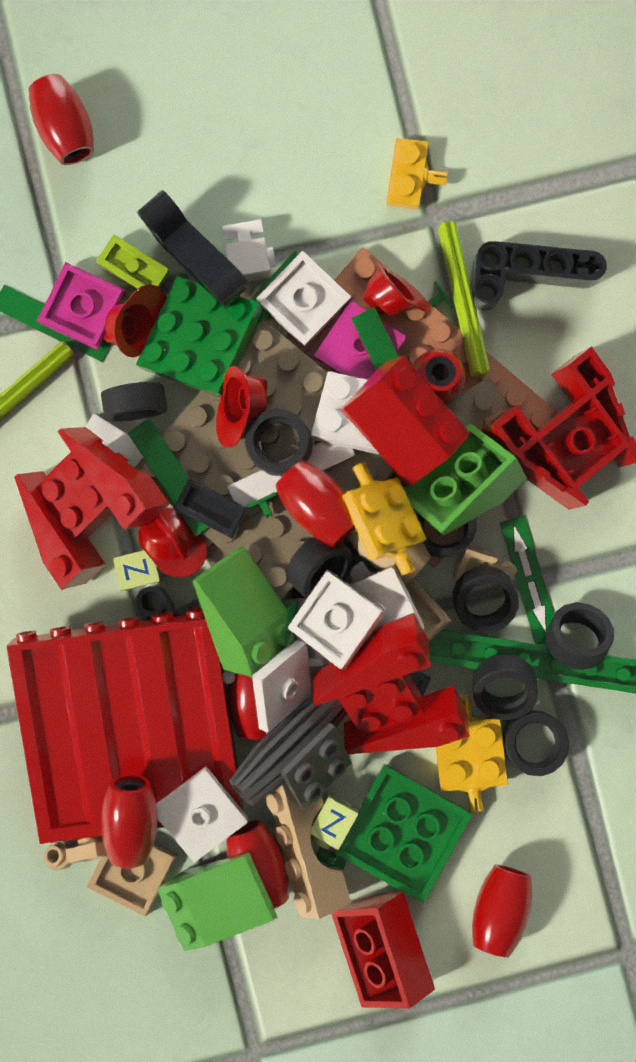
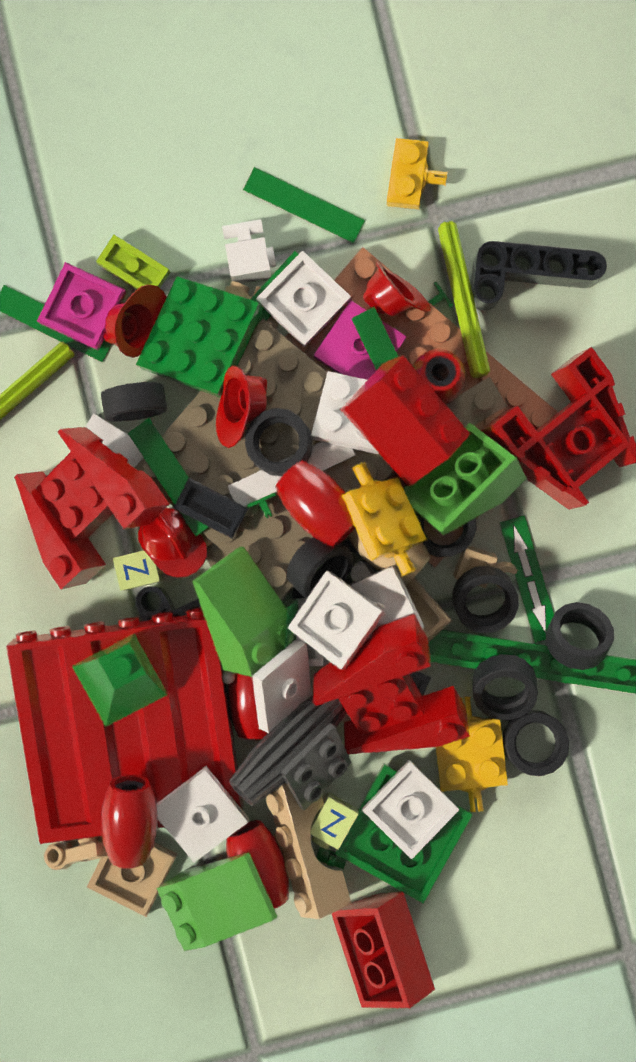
(61, 119): red piece -> none
(119, 680): none -> green slope
(192, 250): black beam -> none
(303, 205): none -> green sticker
(410, 809): none -> white plate
(502, 910): red piece -> none

